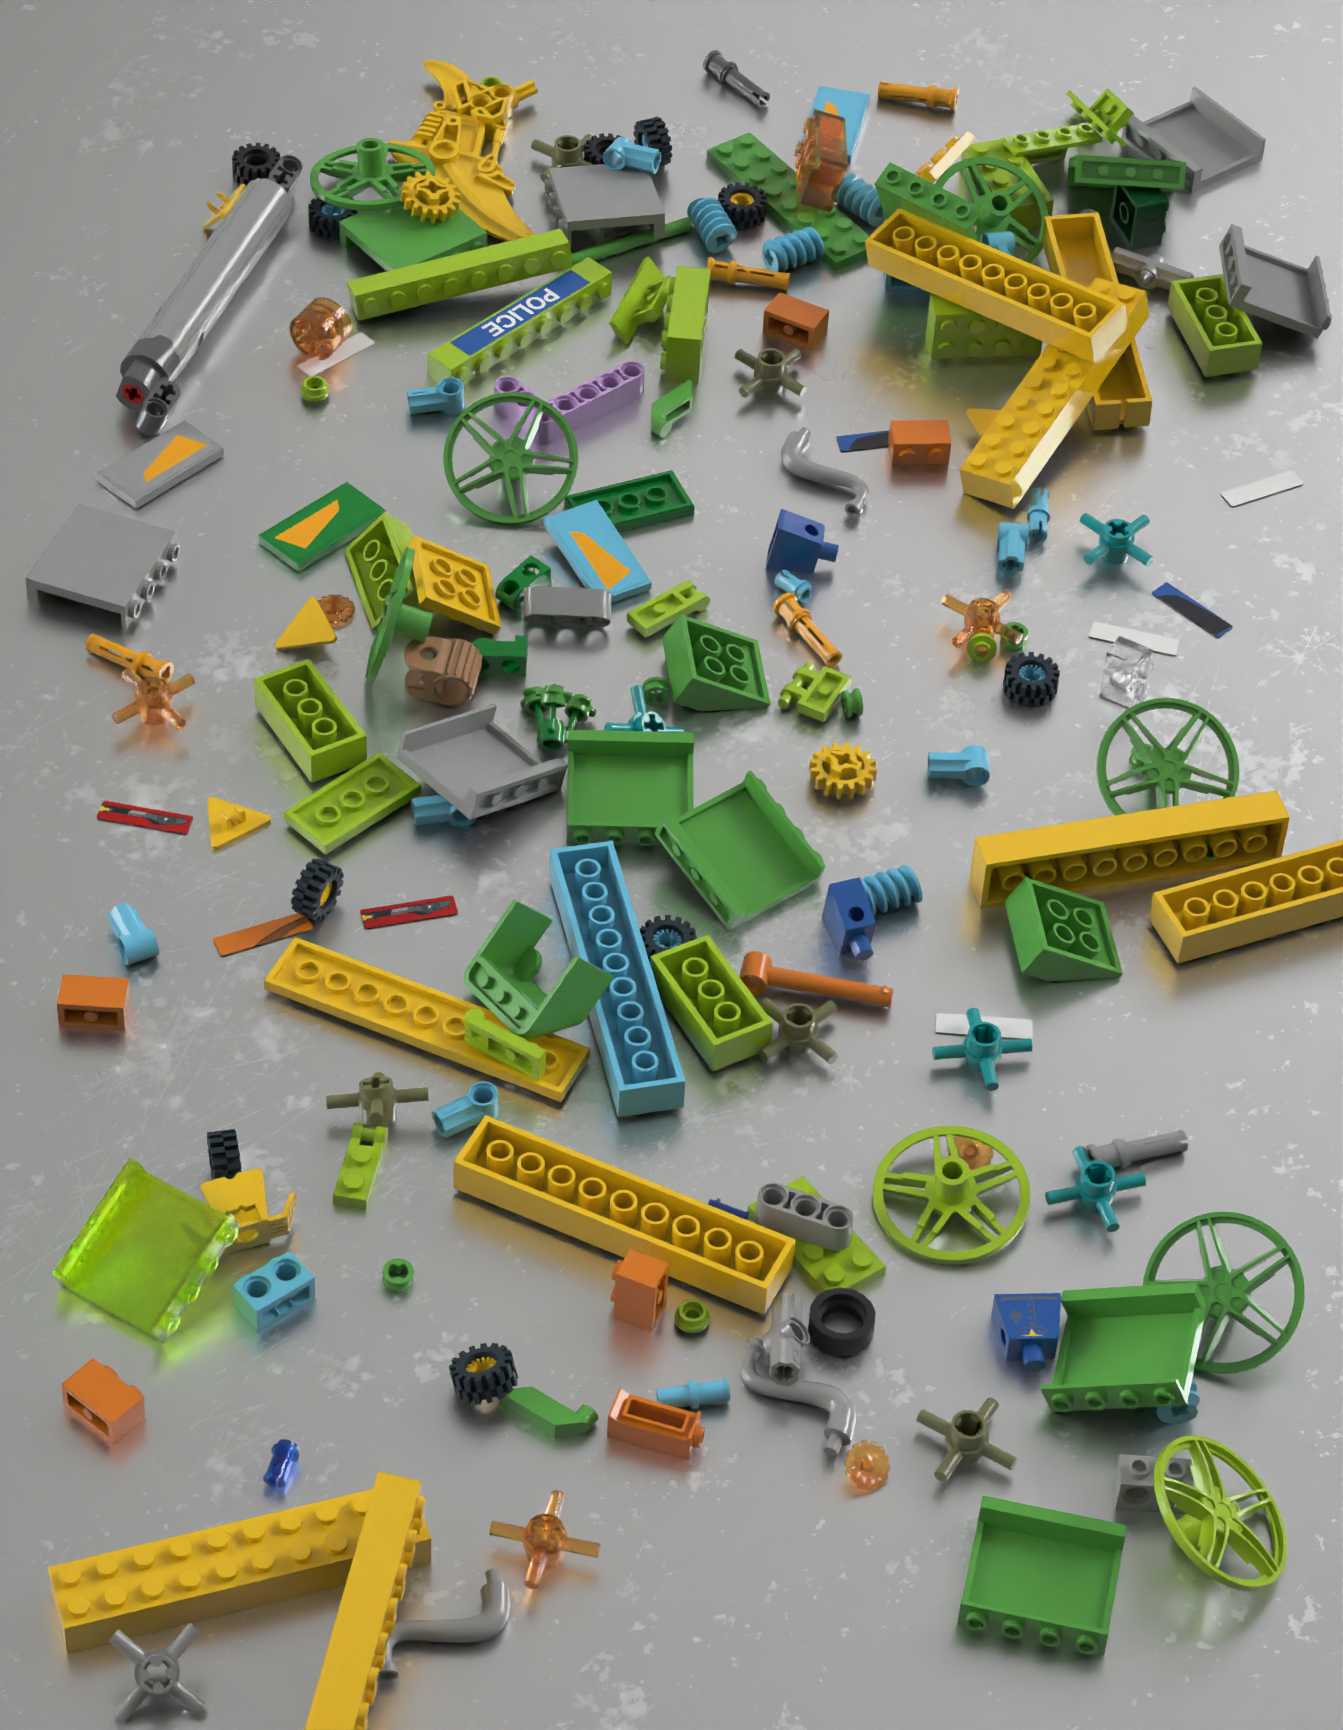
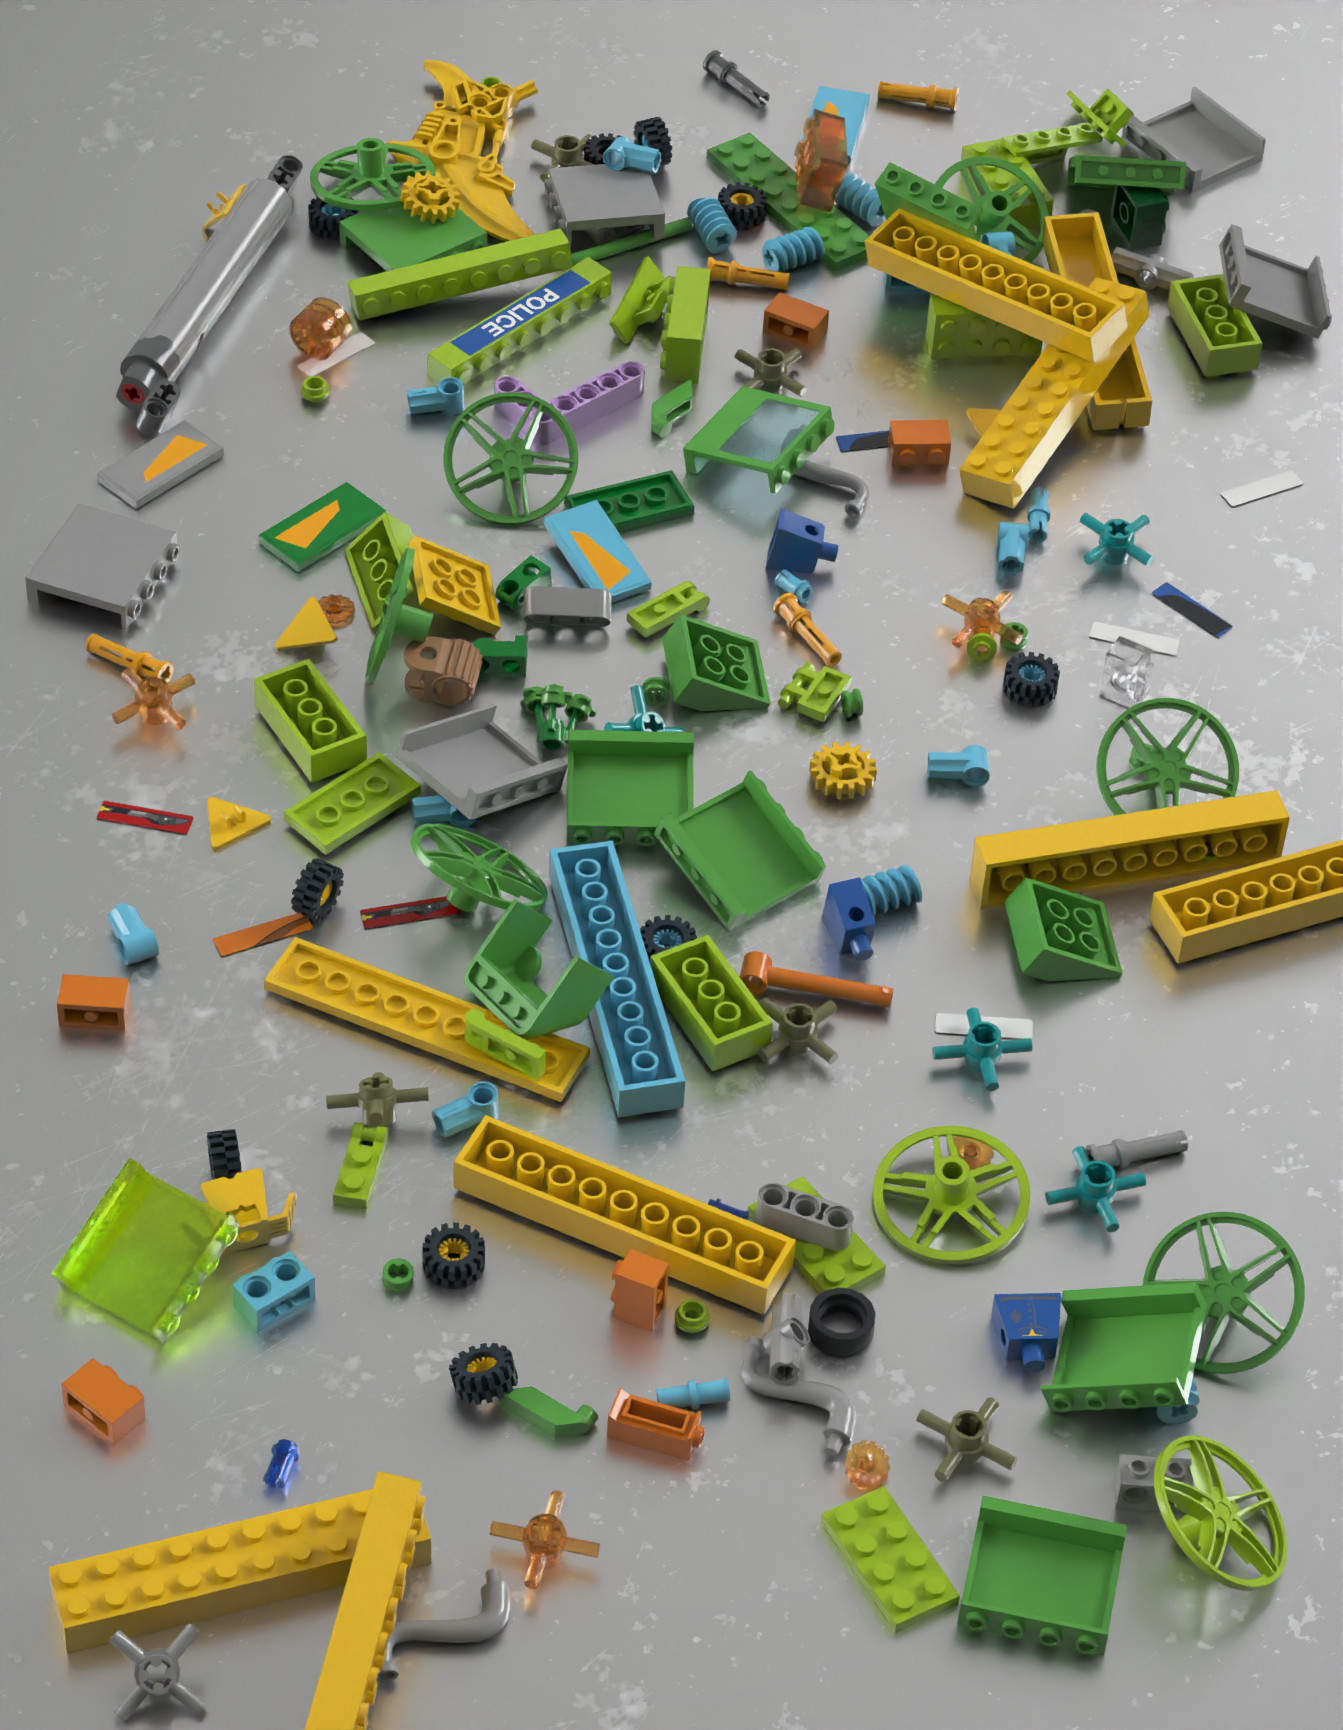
(253, 162): black tyre -> none
(453, 1240): none -> black bush
(476, 875): none -> bright green wheel
(761, 434): none -> bright green panel
(890, 1559): none -> lime plate
(944, 158): plate -> none

